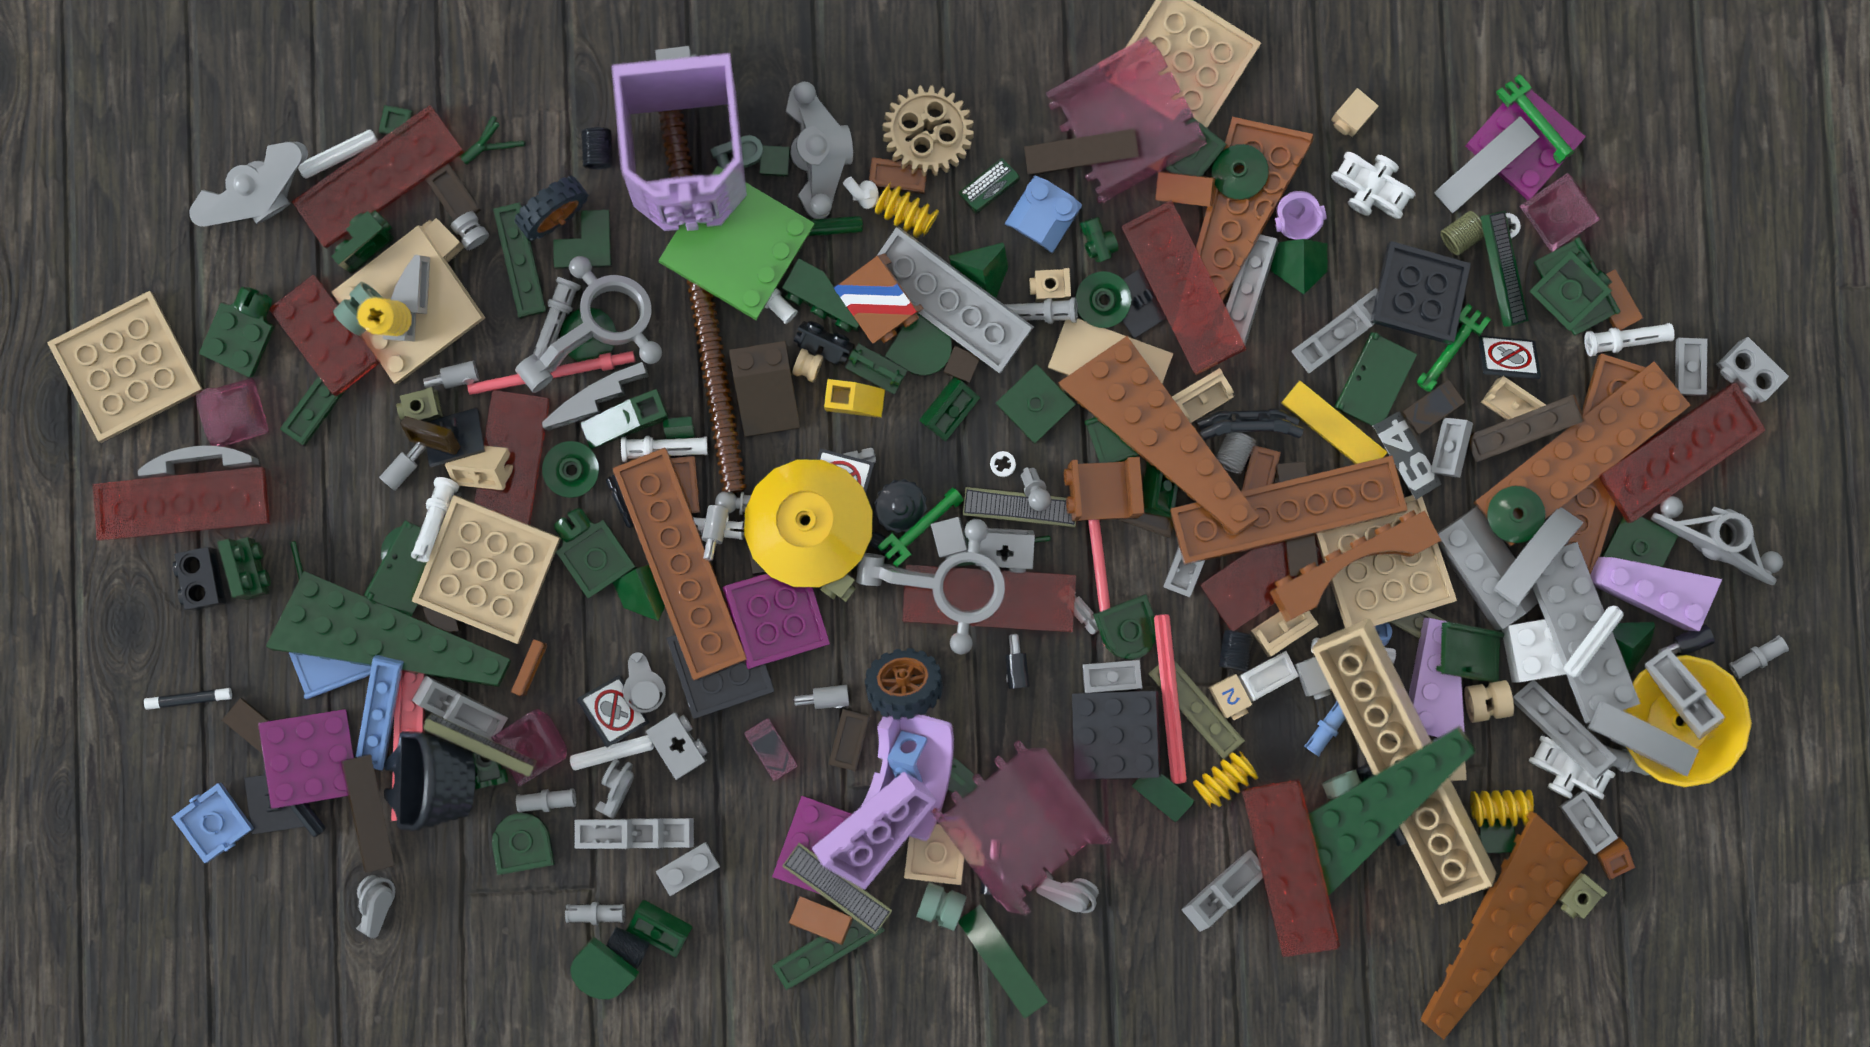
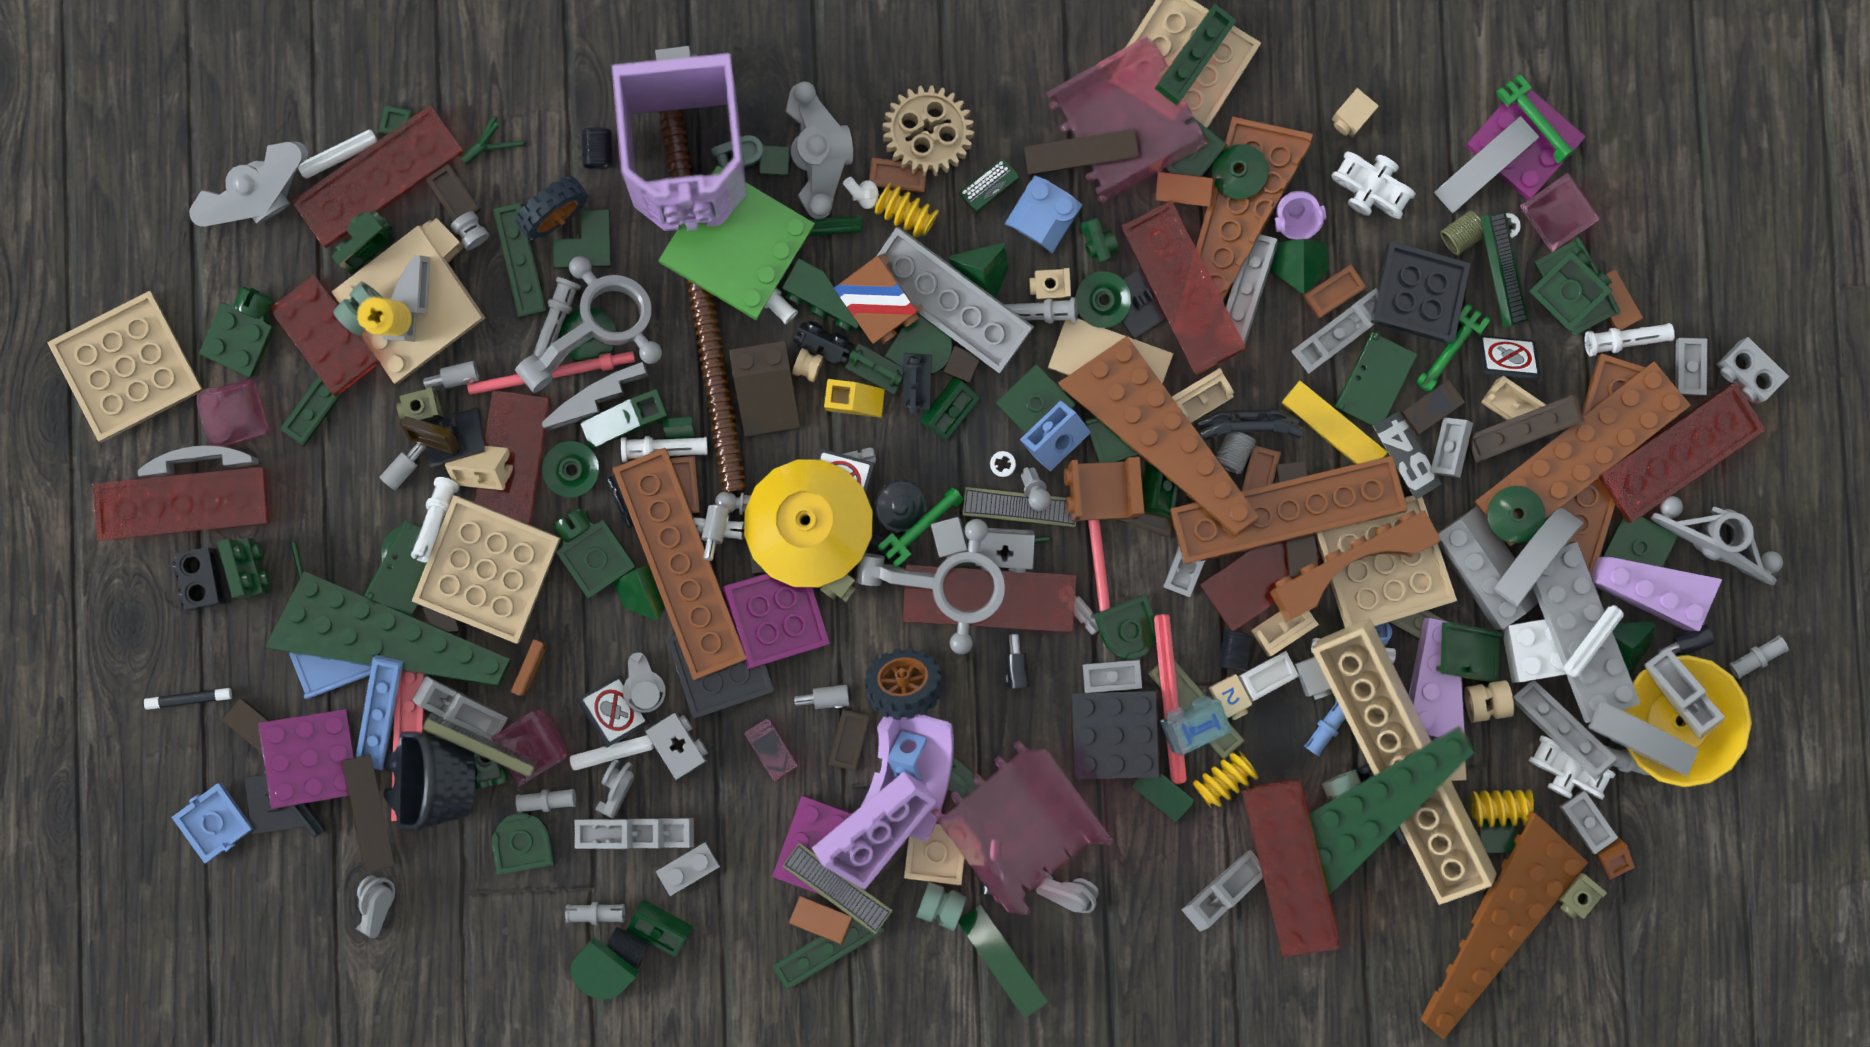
(916, 382): none -> black hinge
(1055, 435): none -> medium blue brick
(1195, 54): none -> dark green plate
(1195, 725): none -> clear light blue brick
(1334, 291): none -> dark orange tile

